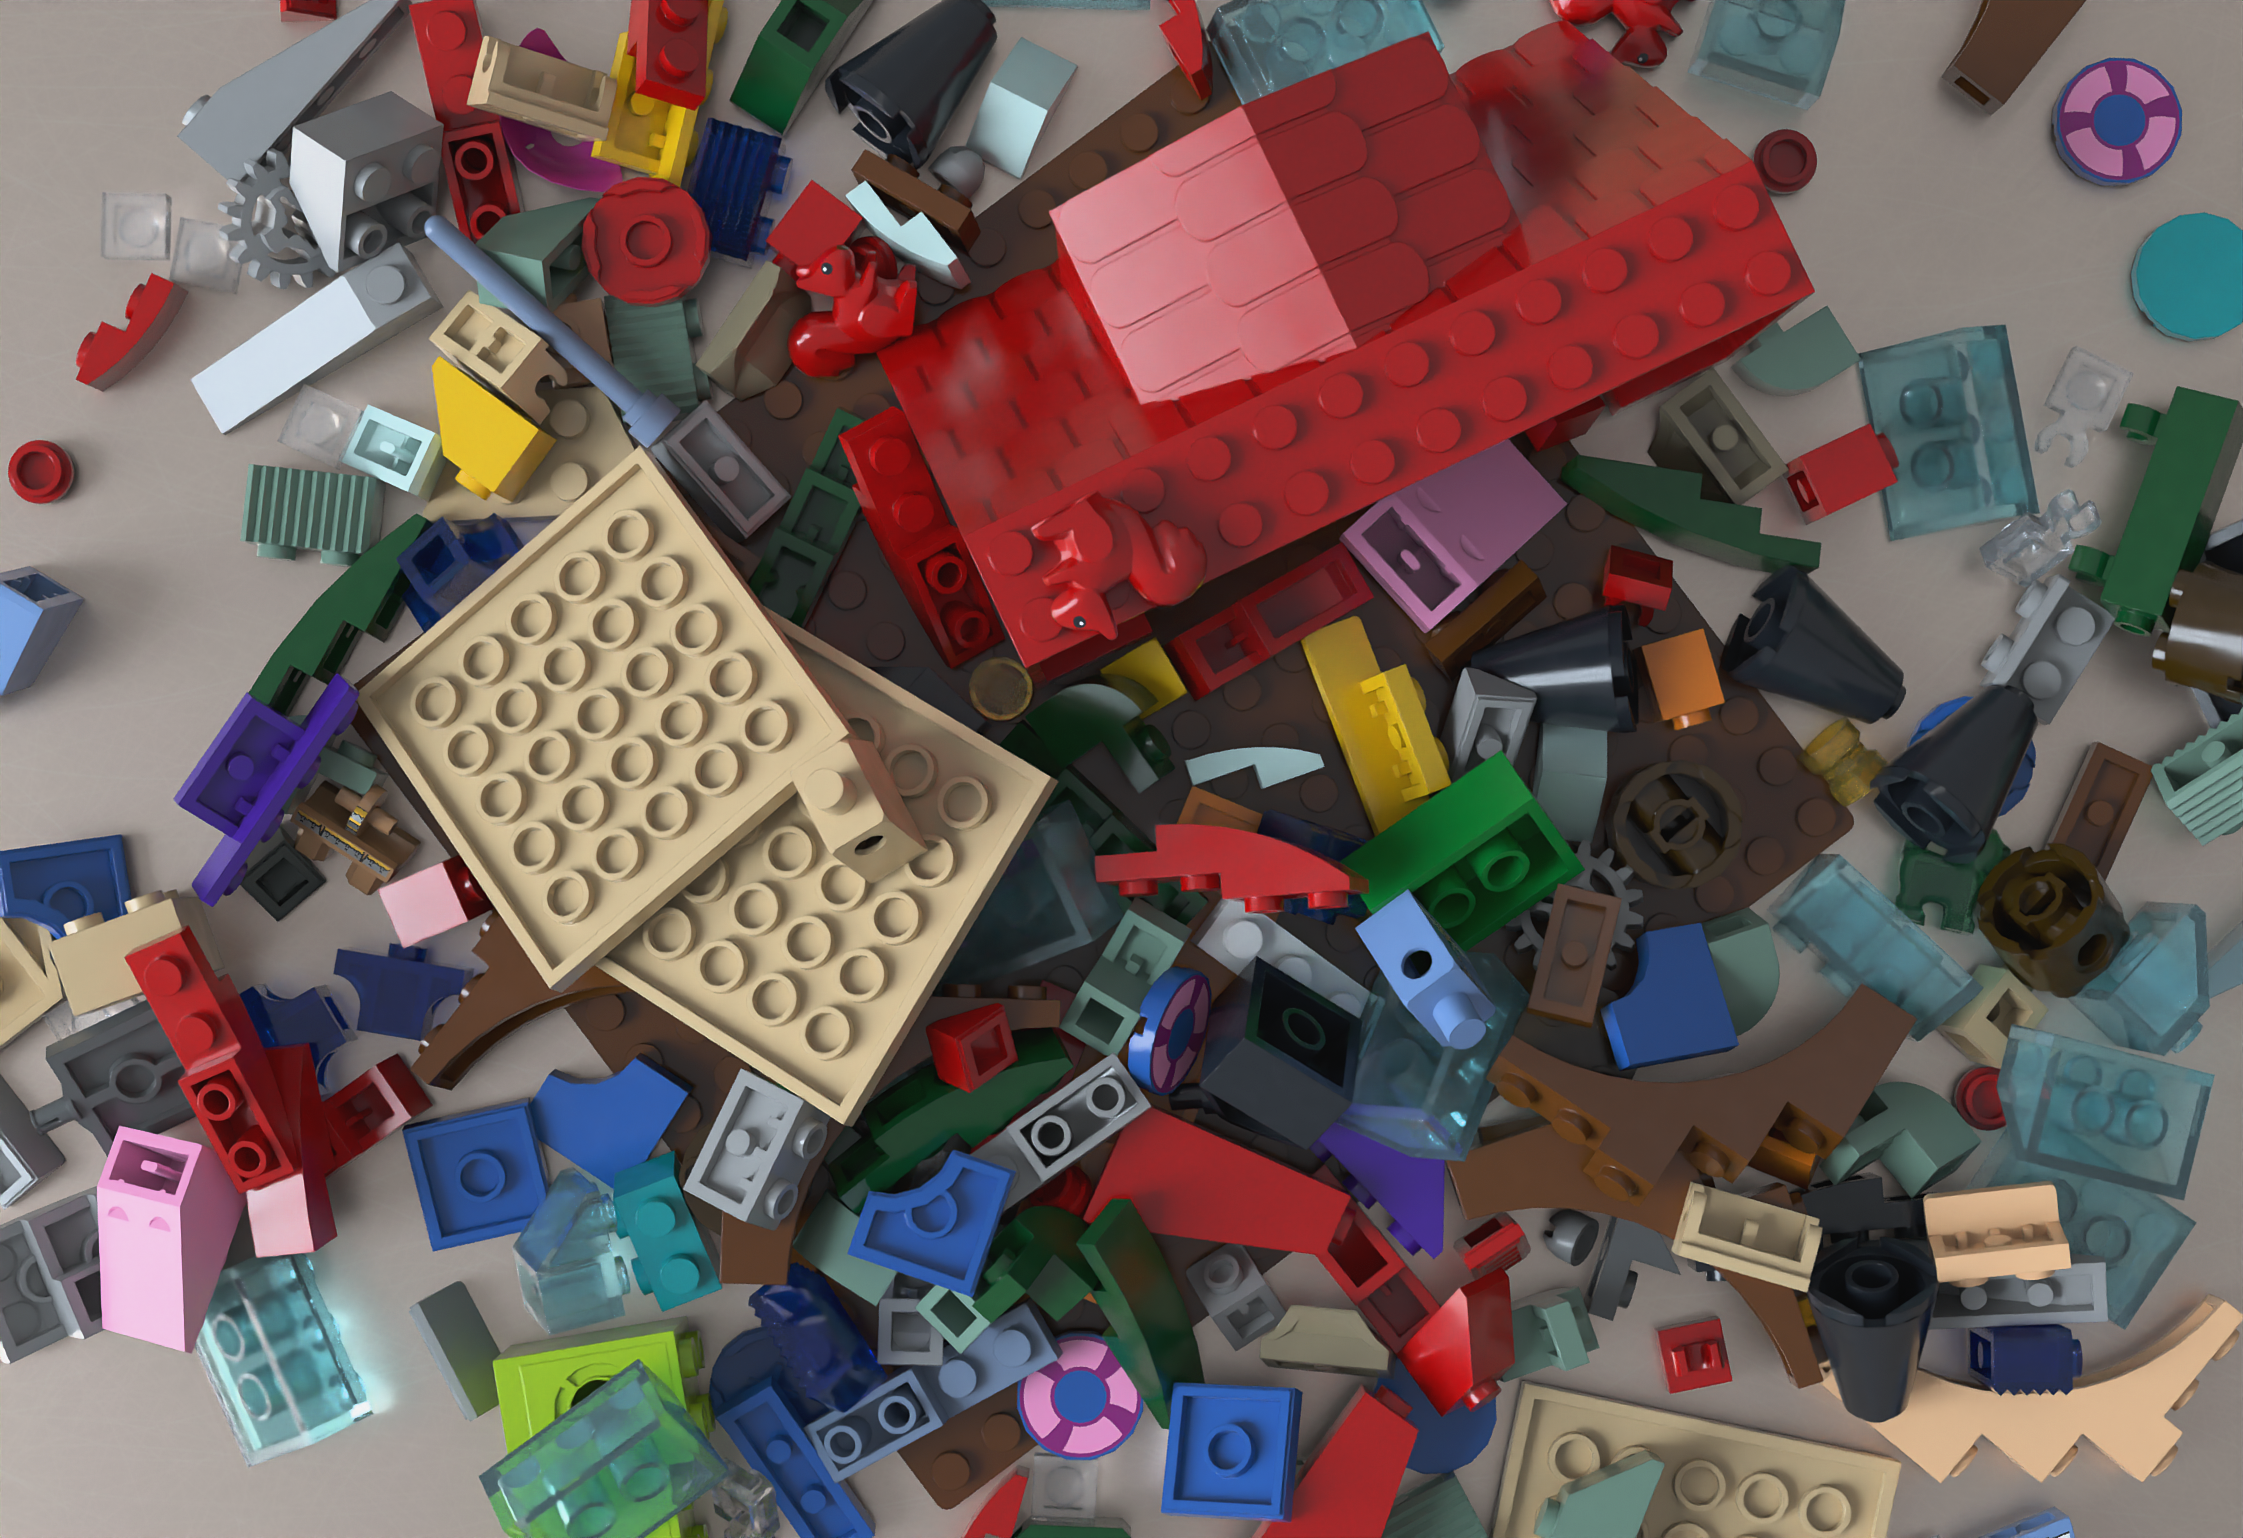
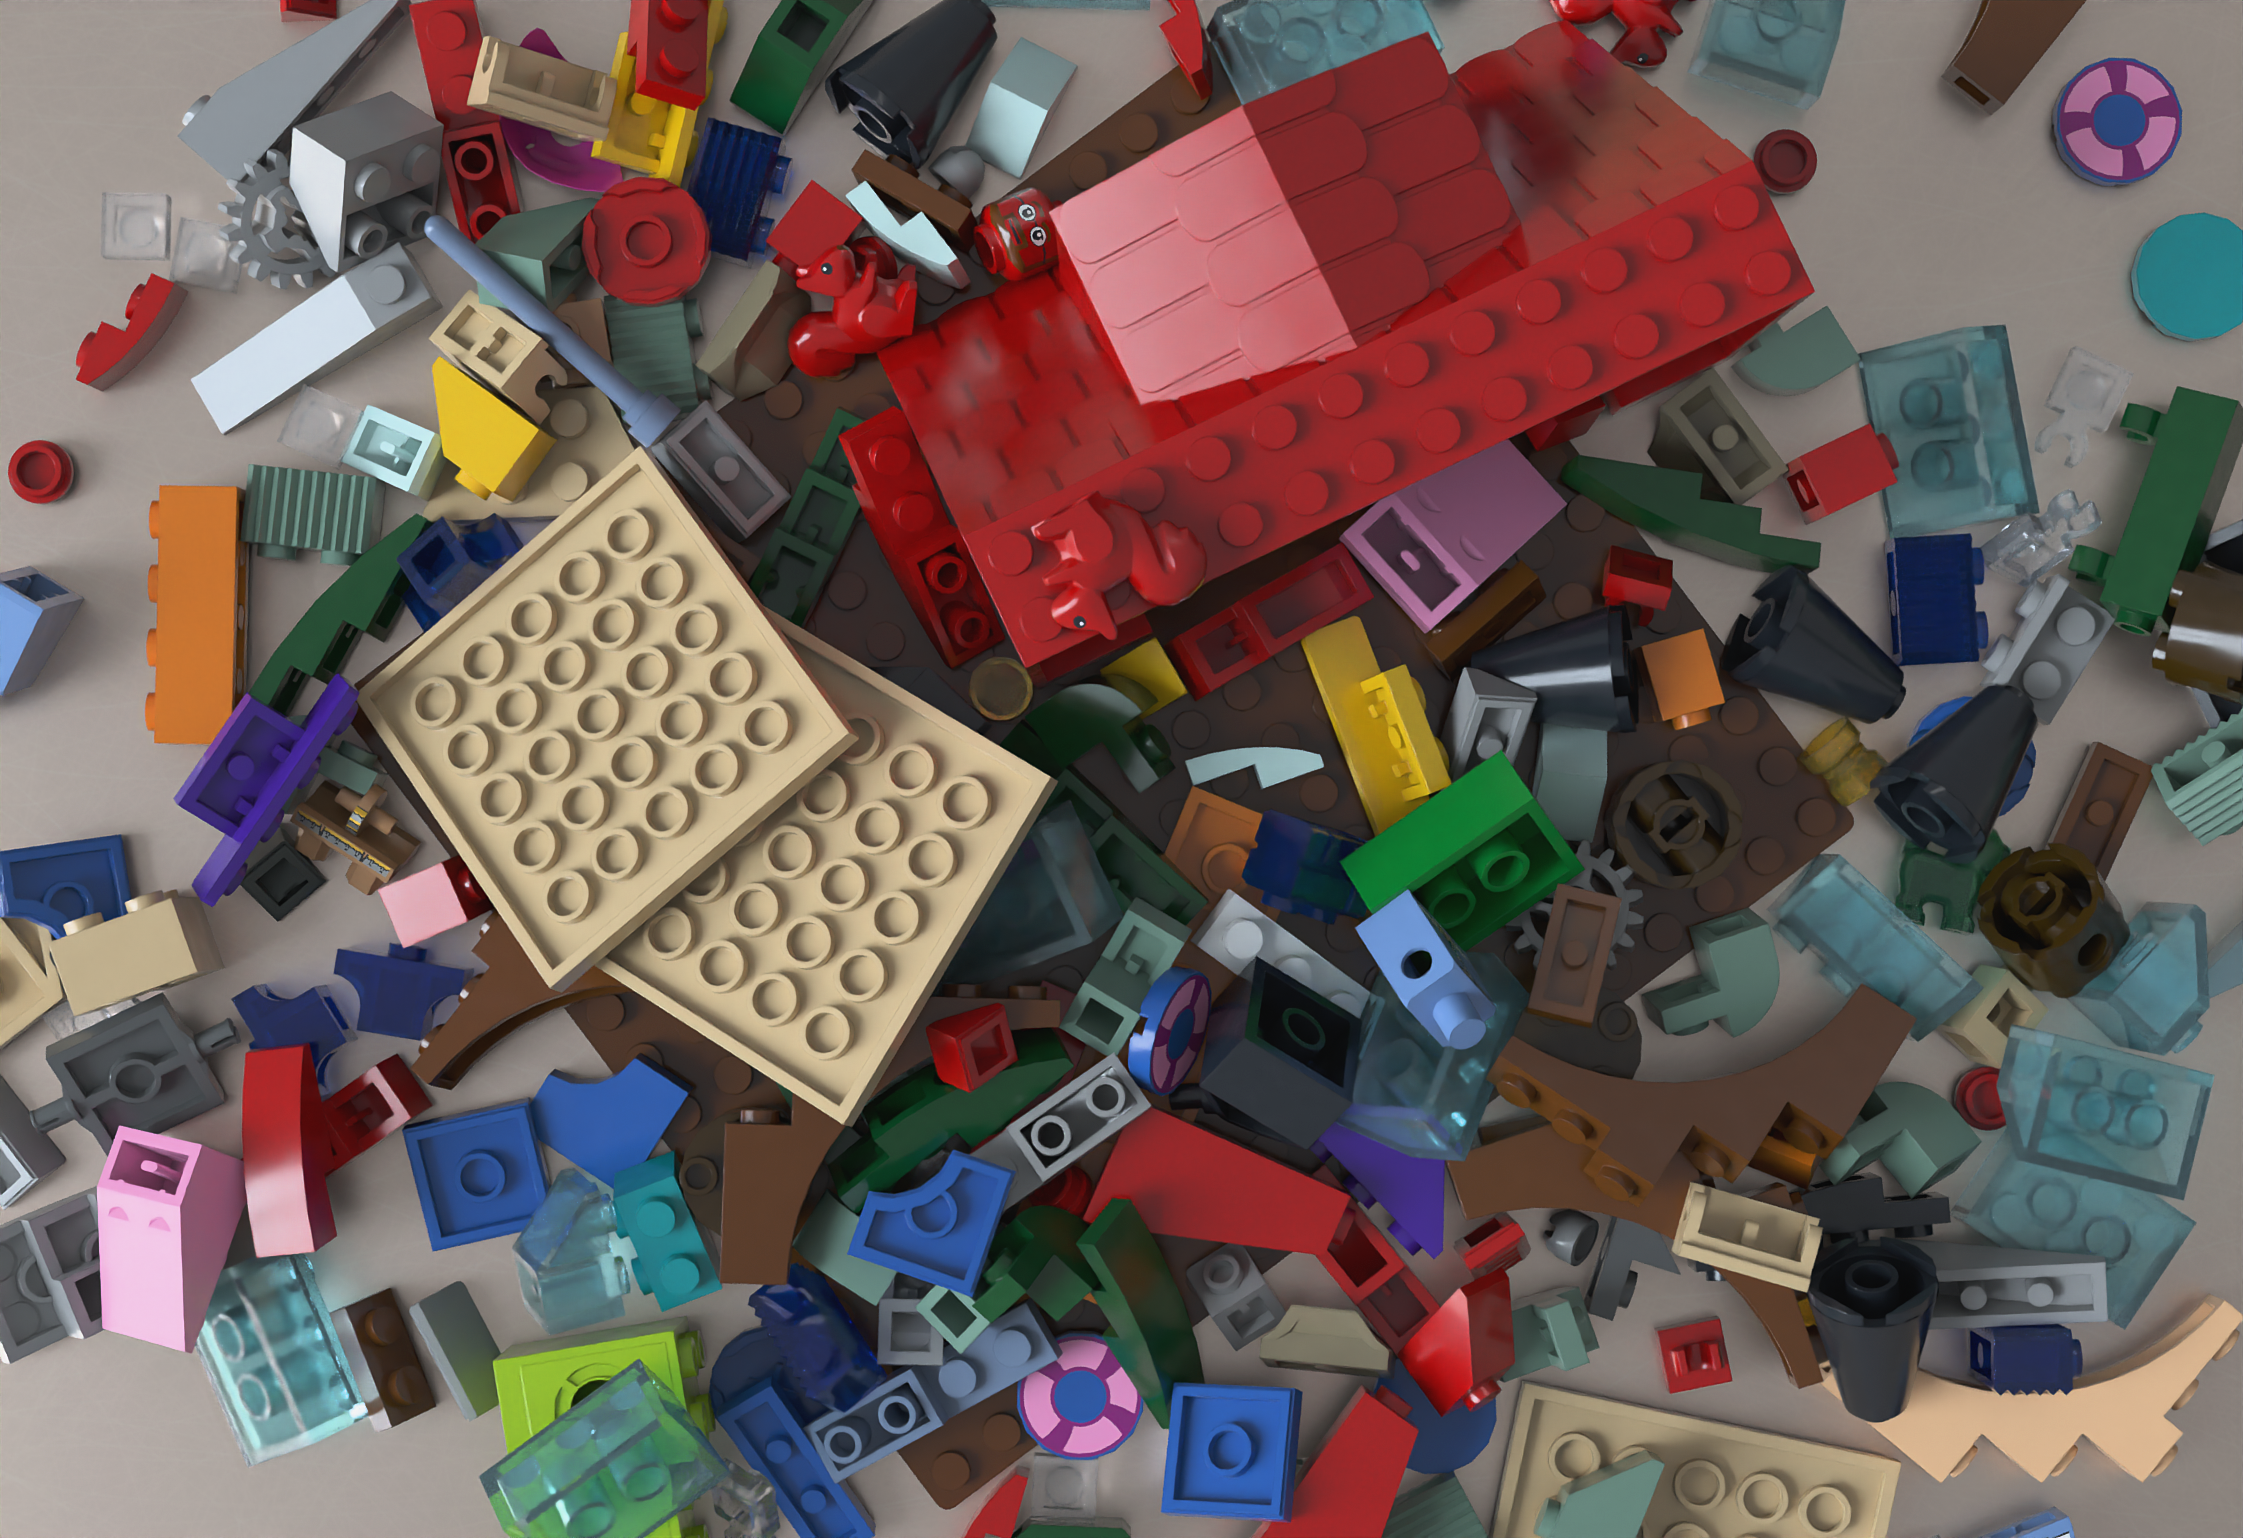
(199, 612): none -> orange brick
(222, 1055): red slope -> none
(382, 1360): none -> reddish brown plate
(758, 1151): light grey bracket -> none
(854, 800): tan torso -> none
(1017, 235): none -> red head
(1251, 869): red slope -> none
(1674, 1004): blue tile -> none
(1934, 600): none -> clear blue brick
(1995, 1233): light nougat bracket -> none

